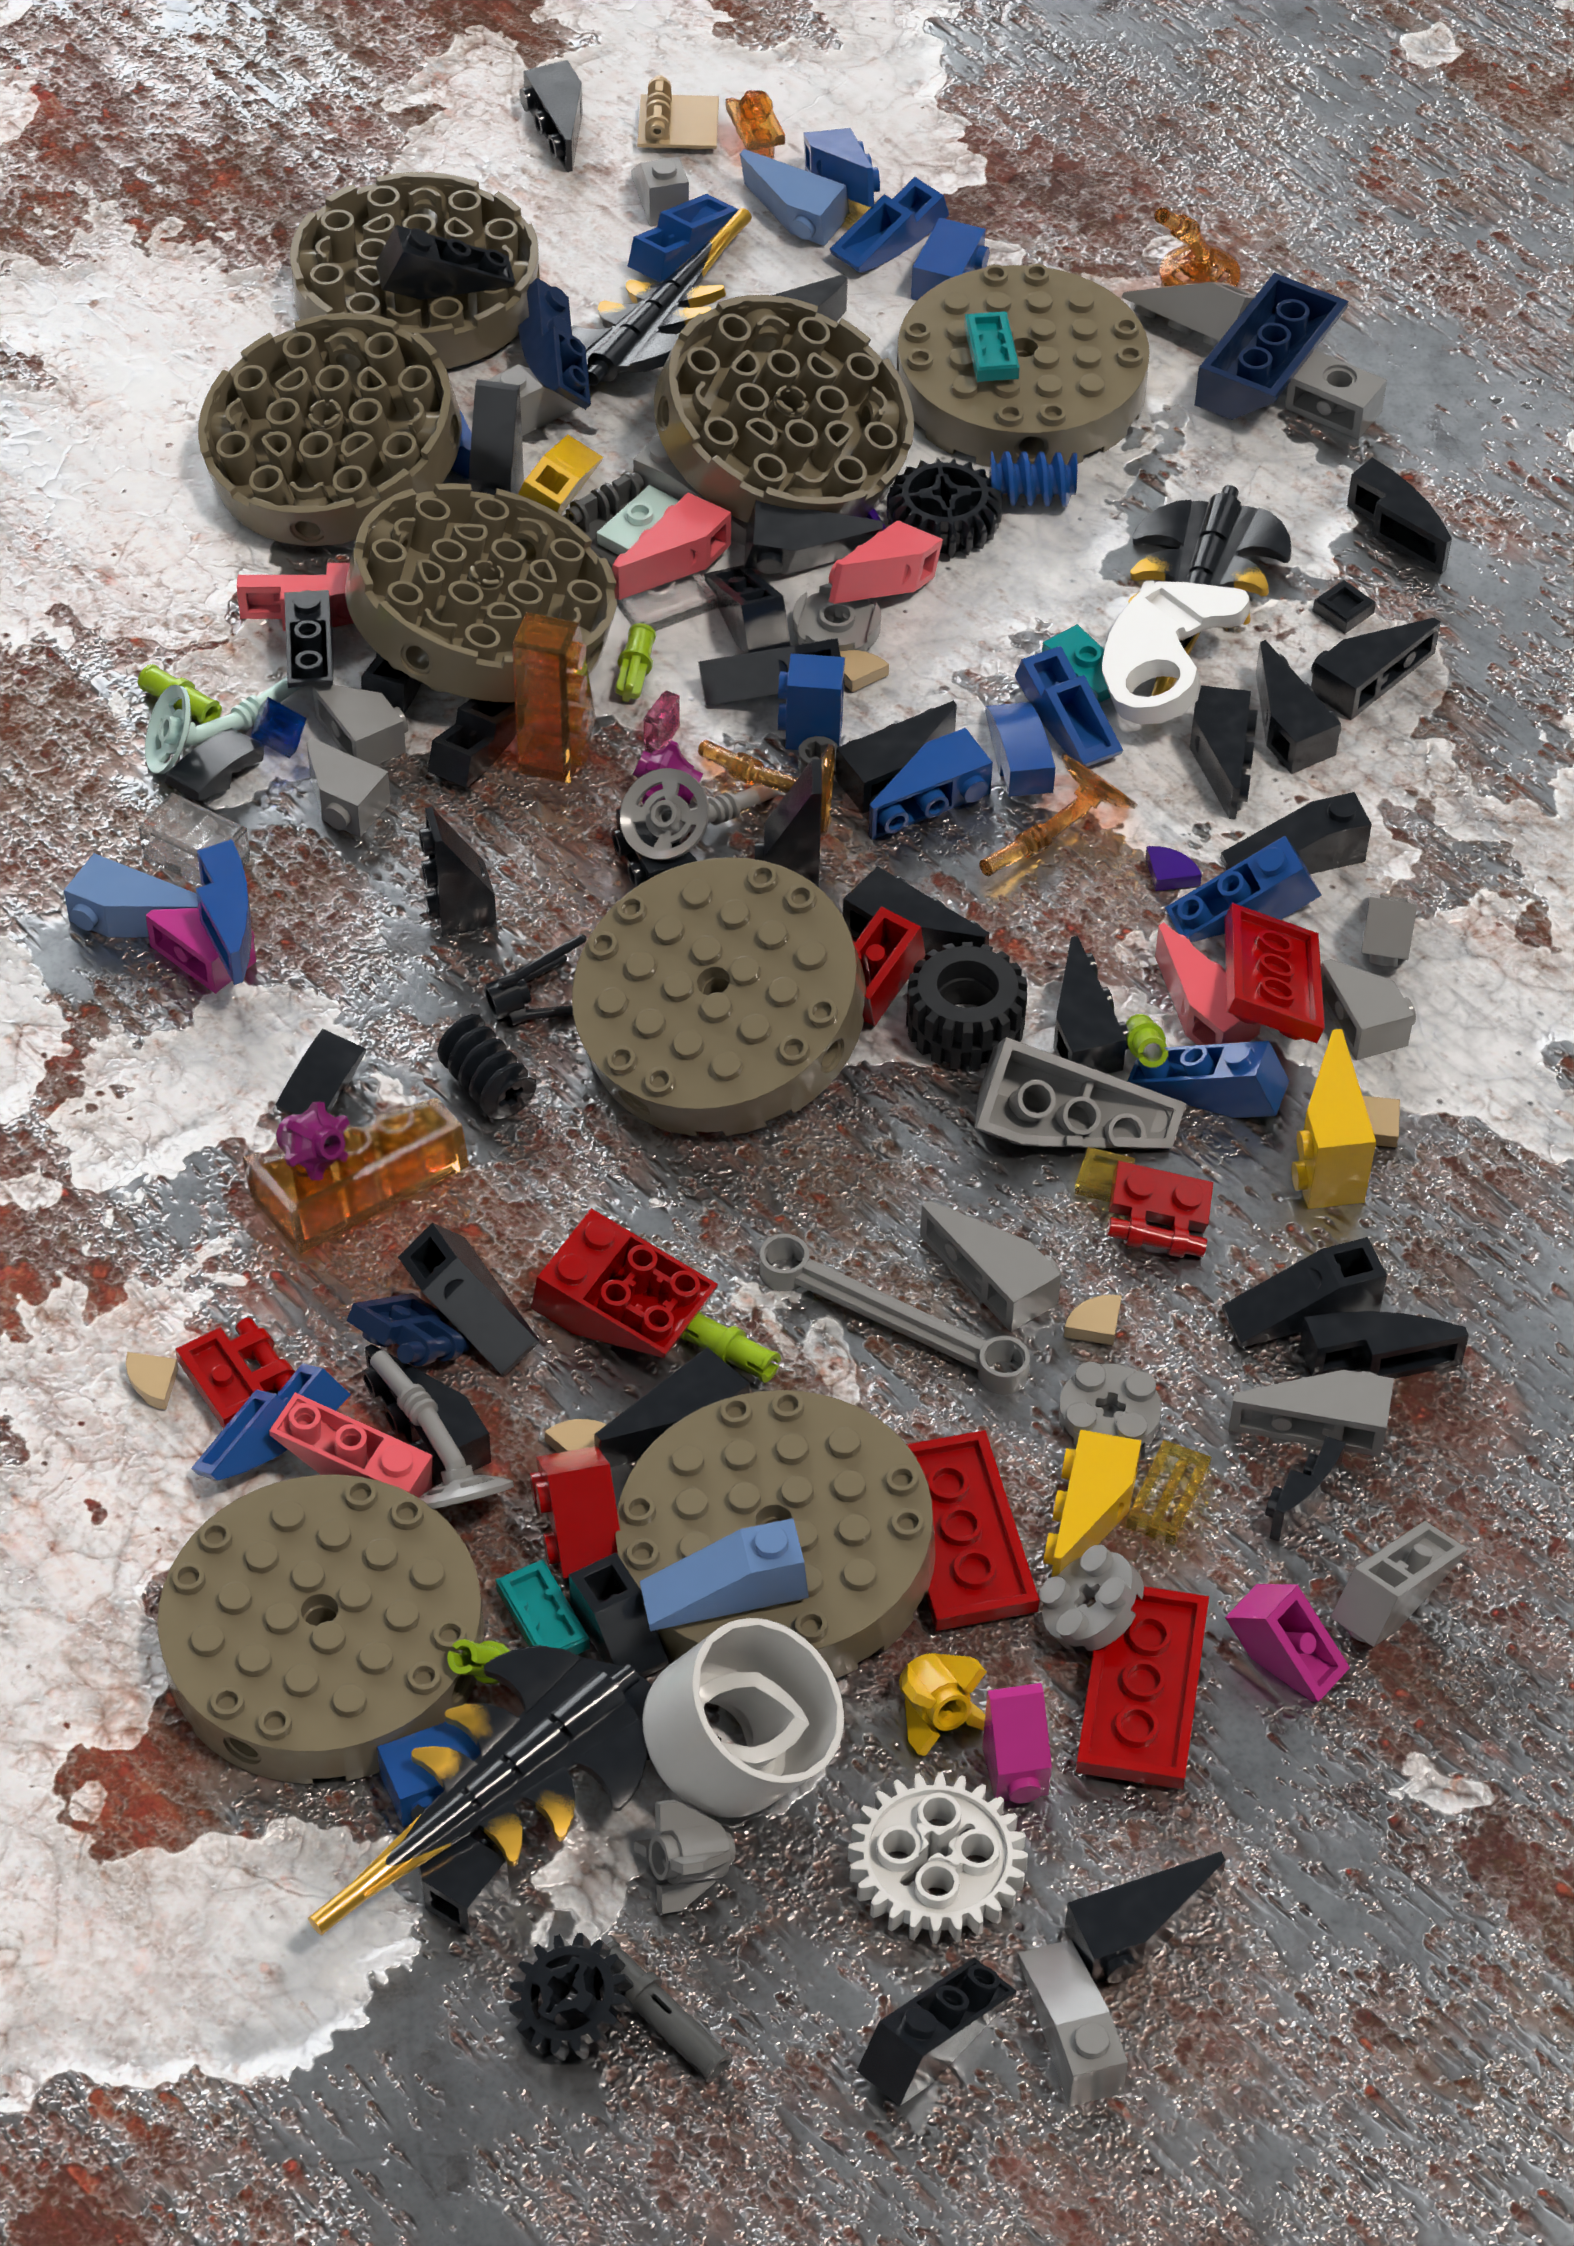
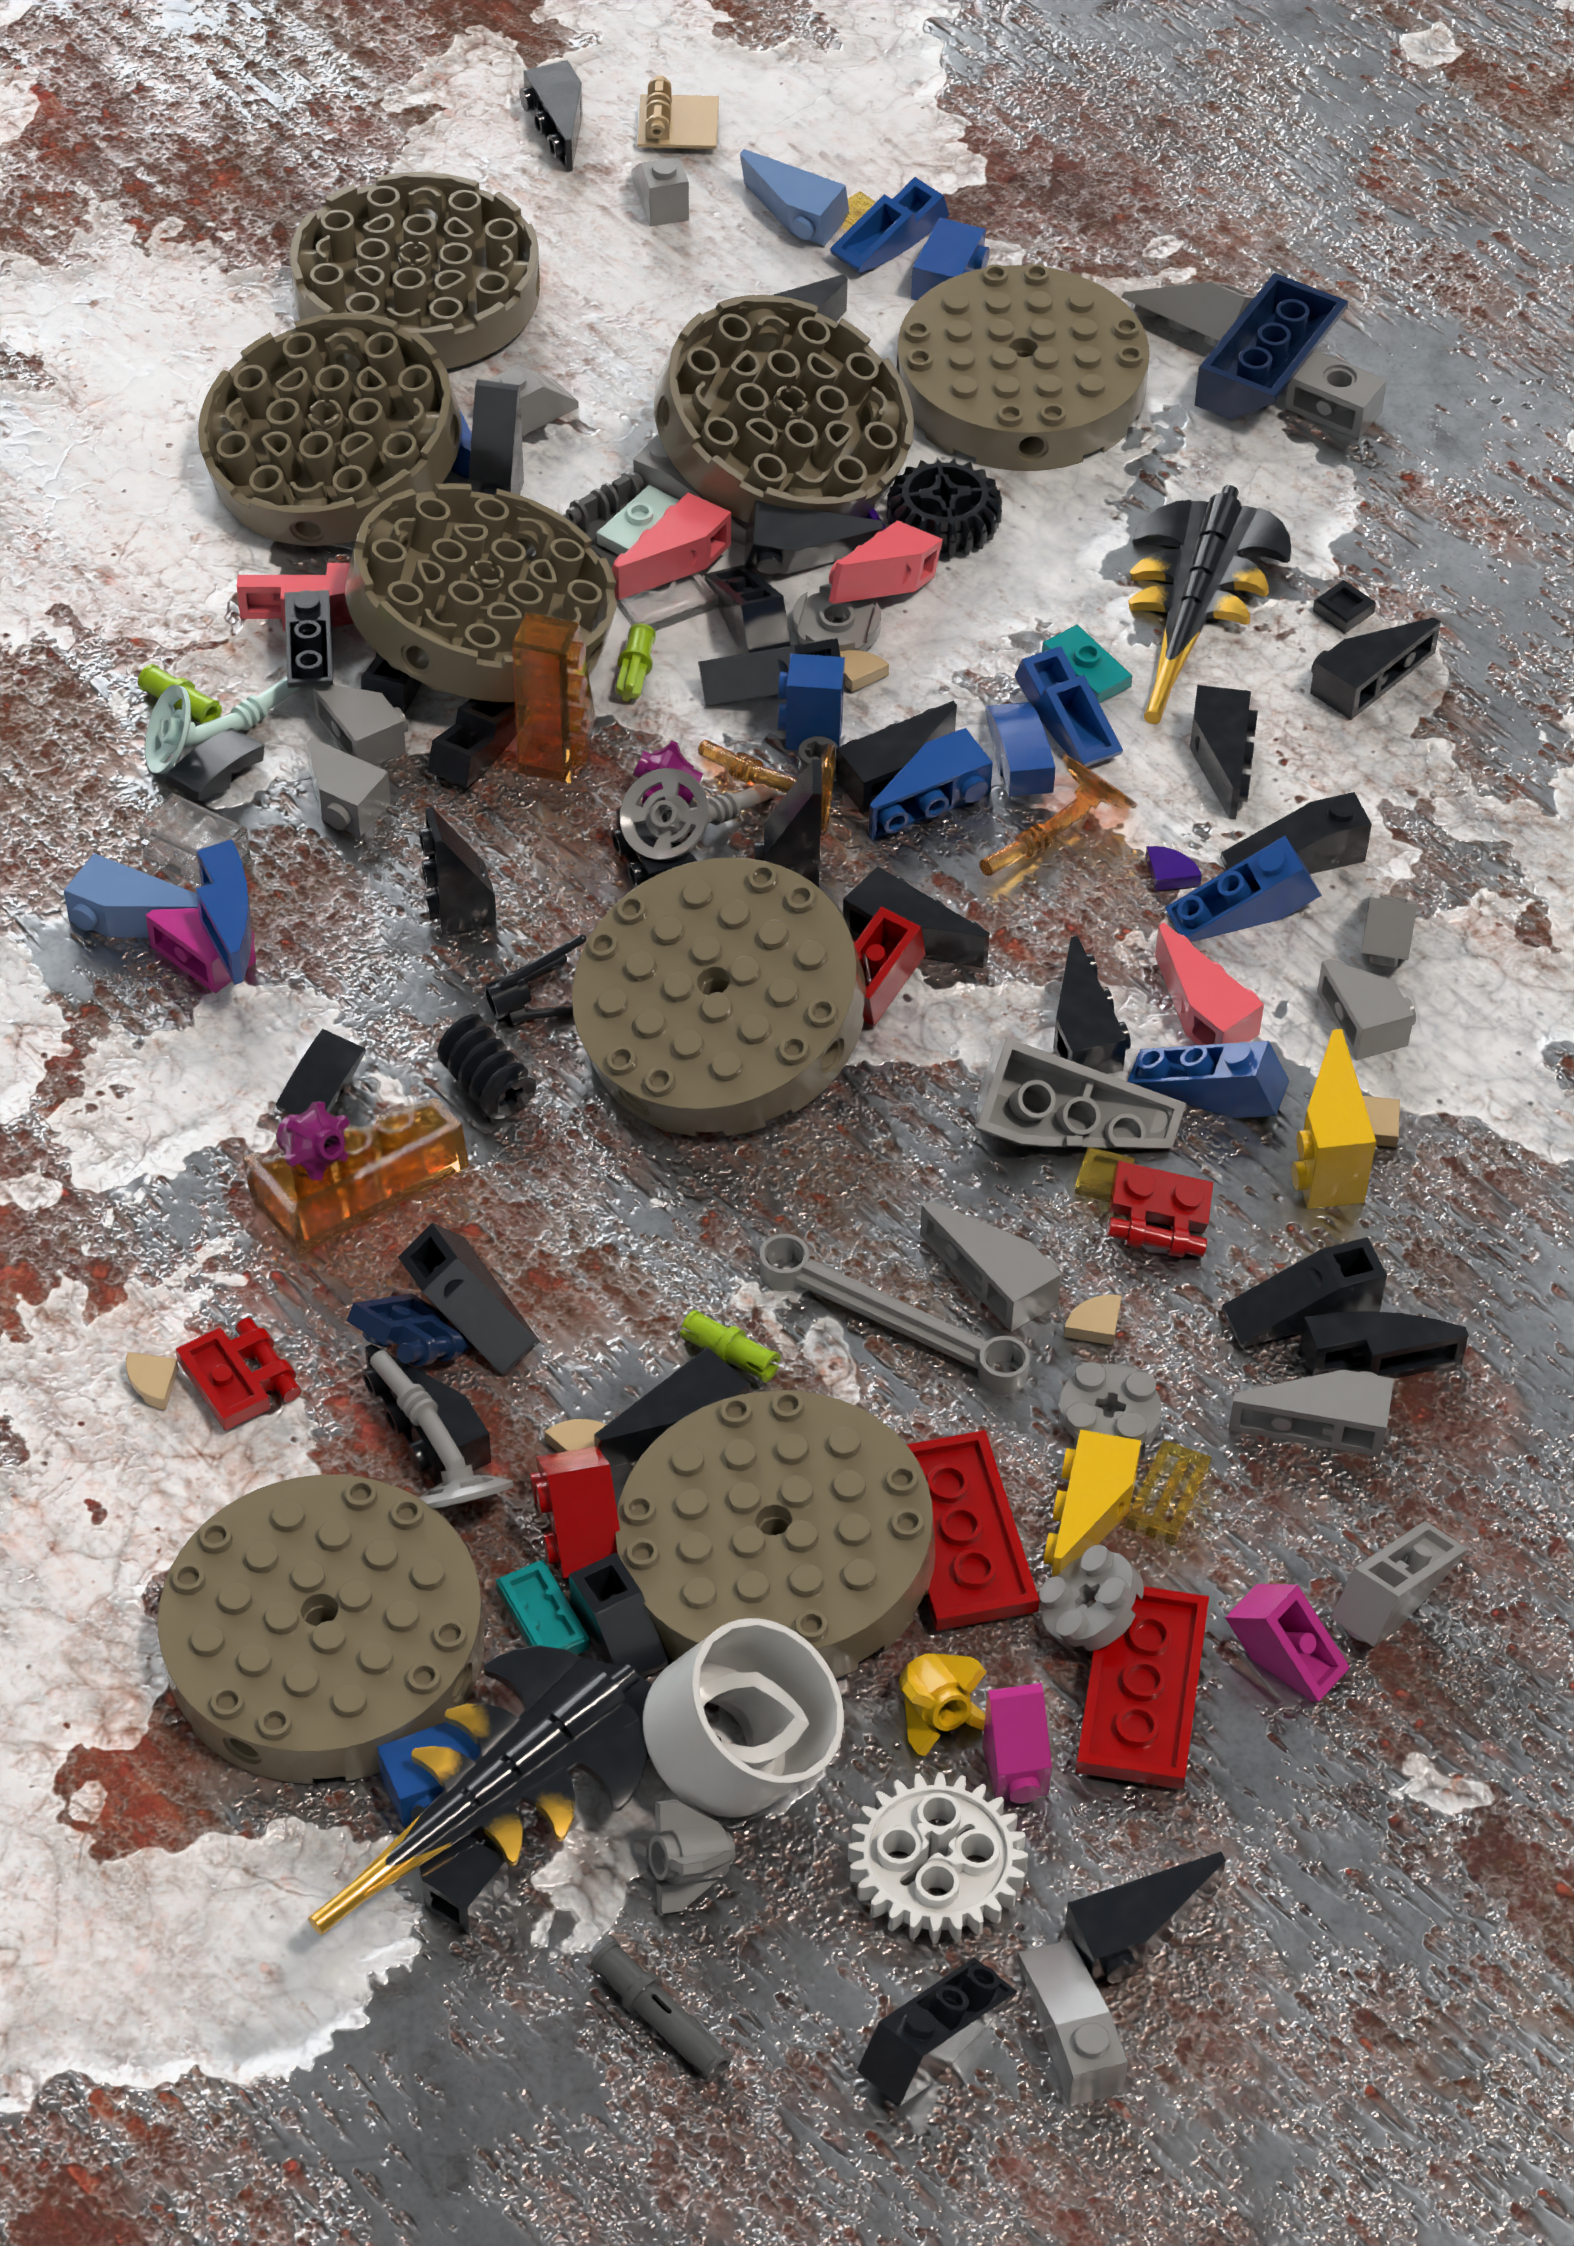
(246, 1437): blue slope -> none
(278, 727): clear blue tile -> none
(345, 1446): coral slope -> none
(436, 267): black slope -> none
(478, 1655): lime pin -> none
(550, 348): dark blue slope -> none
(560, 474): yellow slope -> none
(574, 1970): black gear -> none
(619, 1288): red slope -> none
(644, 333): black animal -> none
(661, 721): clear pink tile -> none
(678, 236): blue slope -> none
(731, 1576): medium blue slope -> none
(756, 122): clear orange hips -> none
(842, 158): blue slope -> none
(965, 977): black tyre -> none
(991, 346): teal plate -> none
(1034, 478): blue piece -> none
(1146, 1040): lime pin -> none
(1148, 645): white animal -> none
(1199, 252): clear orange dish -> none
(1273, 974): red plate -> none
(1294, 719): black slope -> none
(1304, 1491): black slope -> none
(1399, 514): black slope -> none

